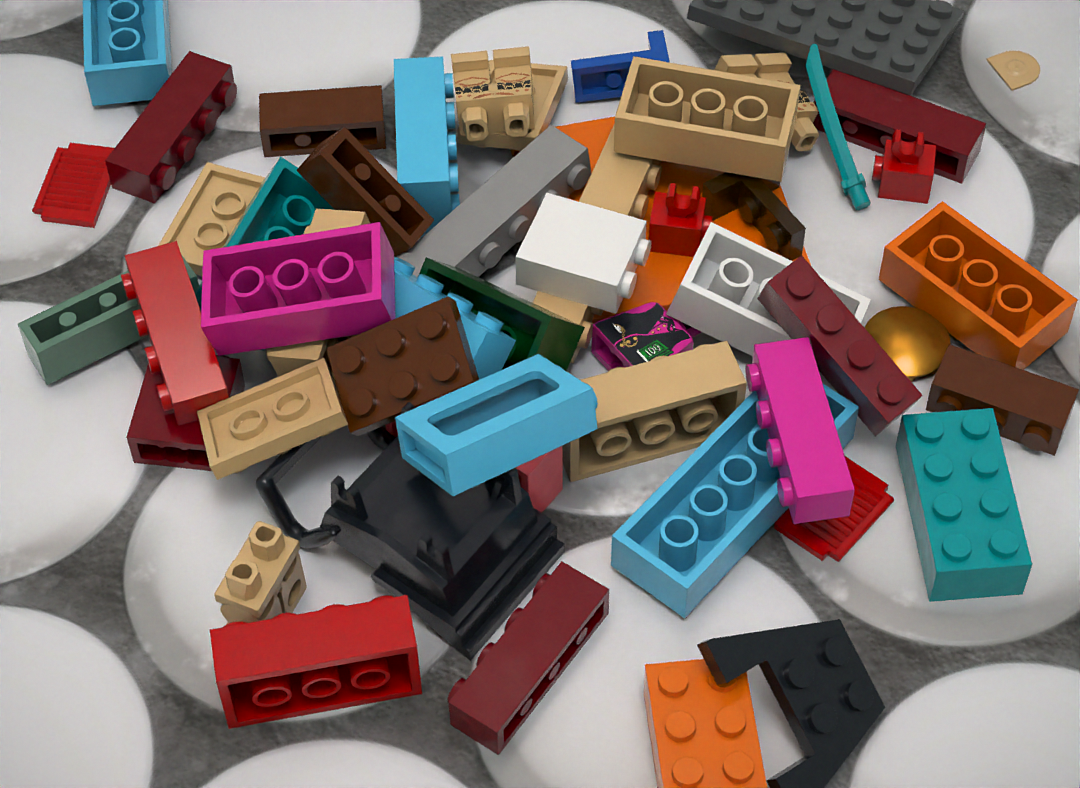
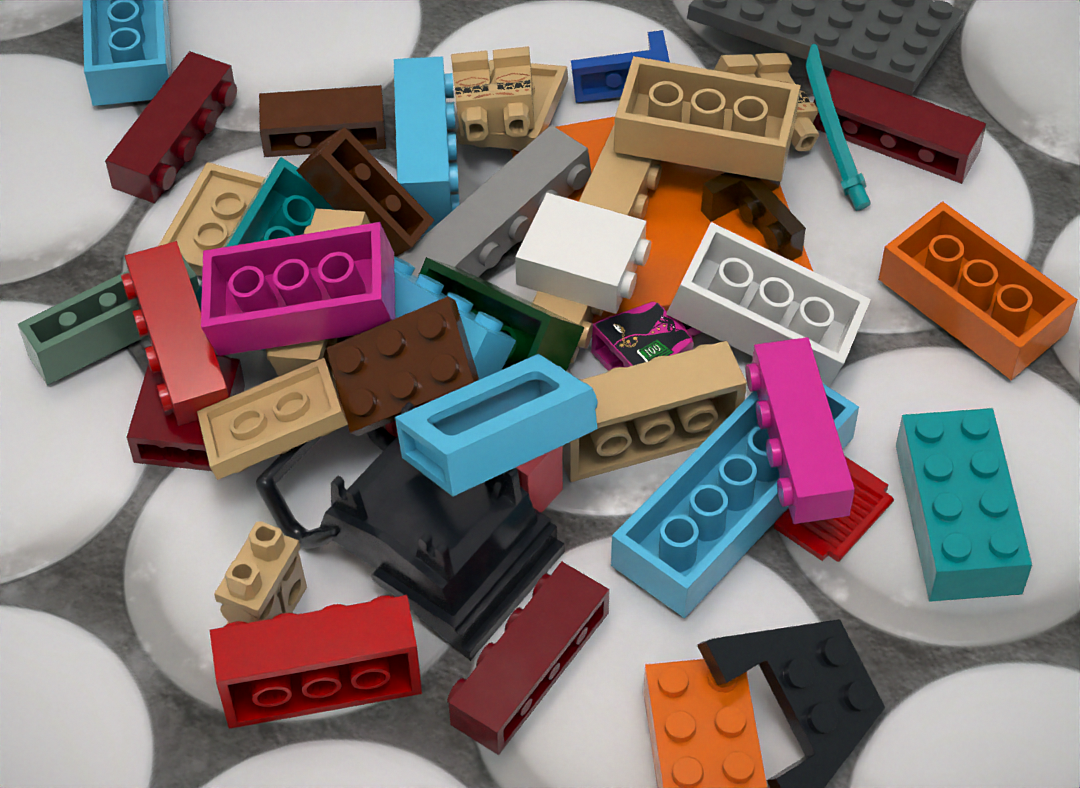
(75, 186): red window -> none
(678, 222): red brick -> none
(840, 344): dark red brick -> none
(905, 169): red brick -> none
(910, 339): pearl gold dish -> none
(1015, 68): tan piece -> none
(1024, 404): reddish brown brick -> none

